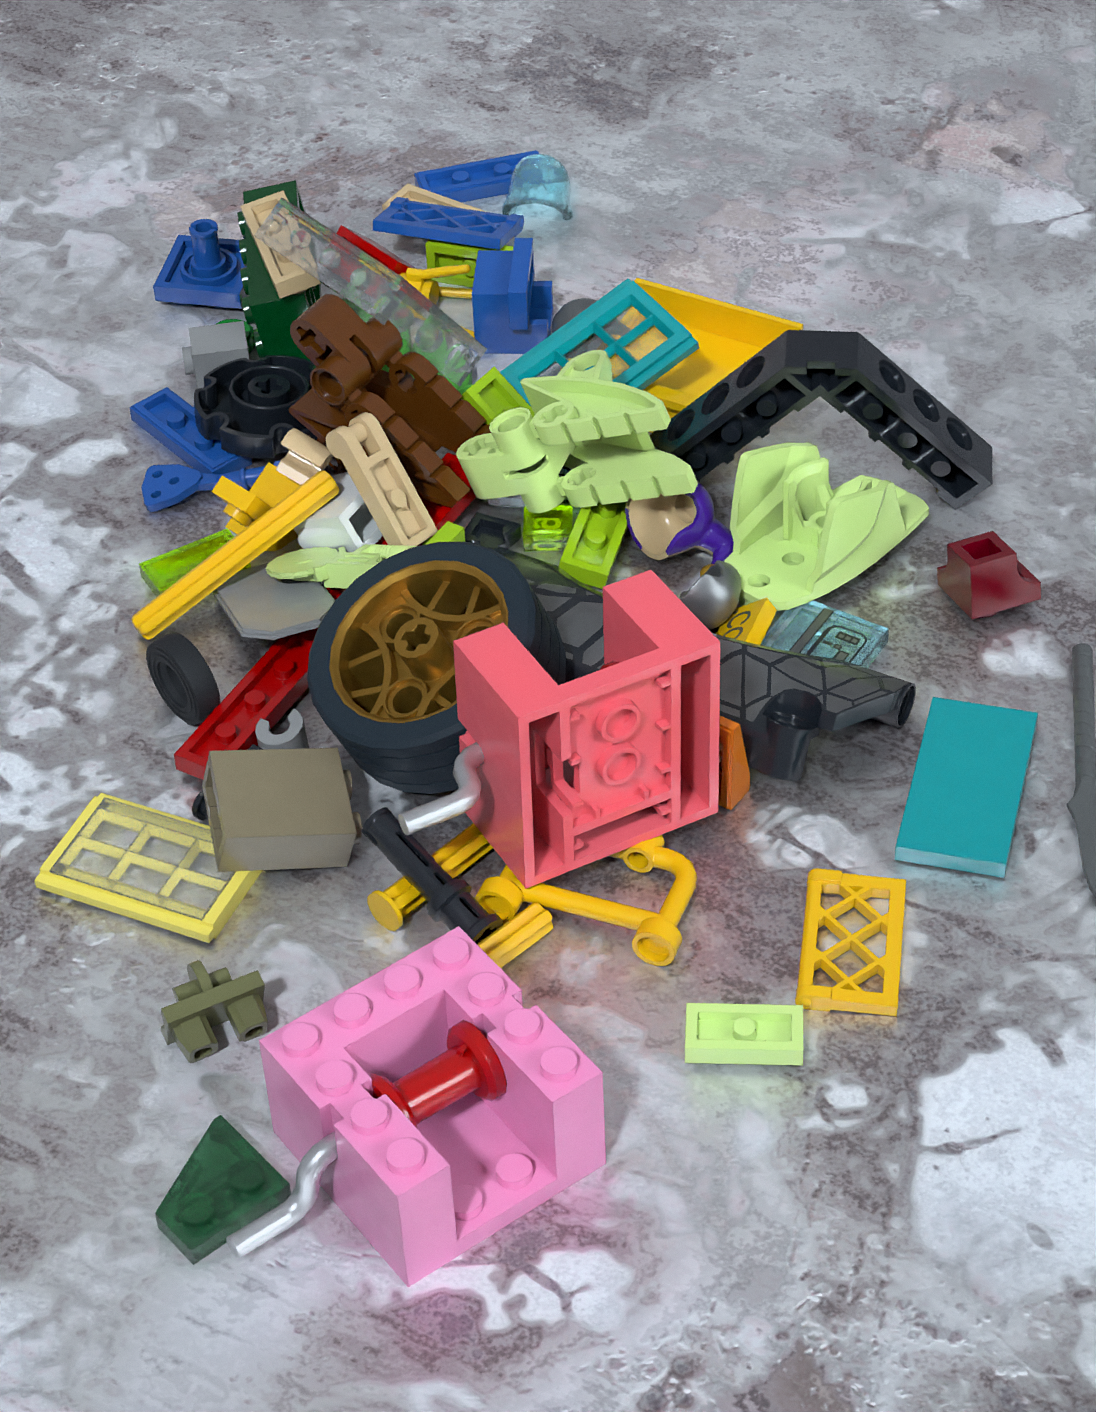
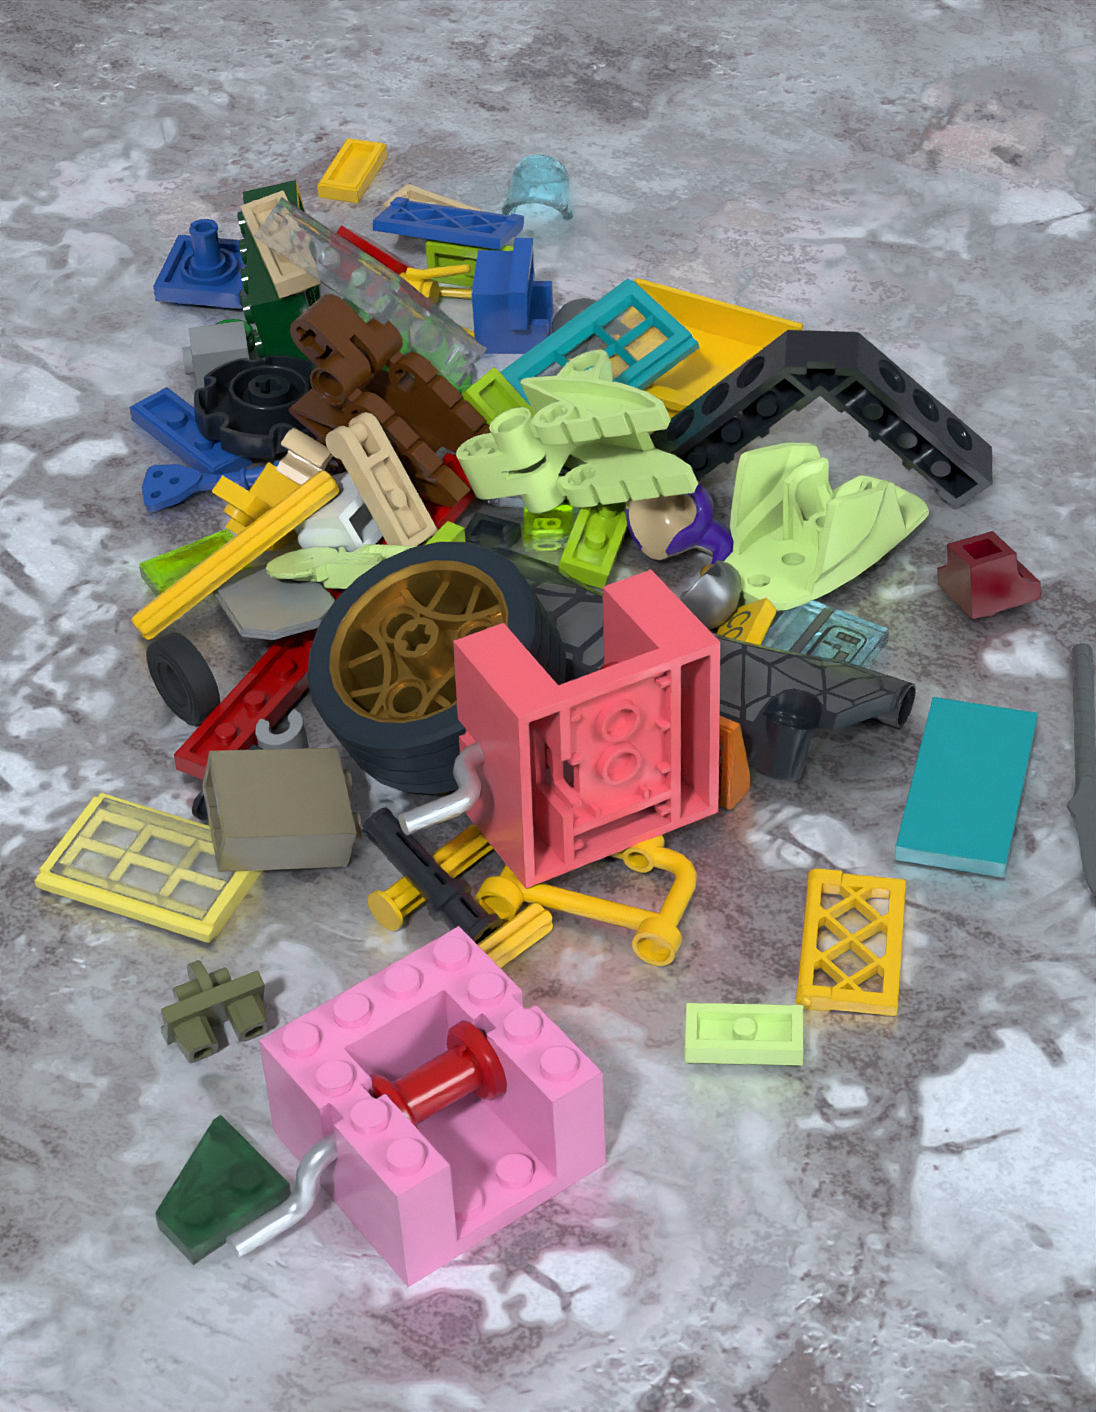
(352, 170): none -> yellow tile
(472, 179): blue tile -> none

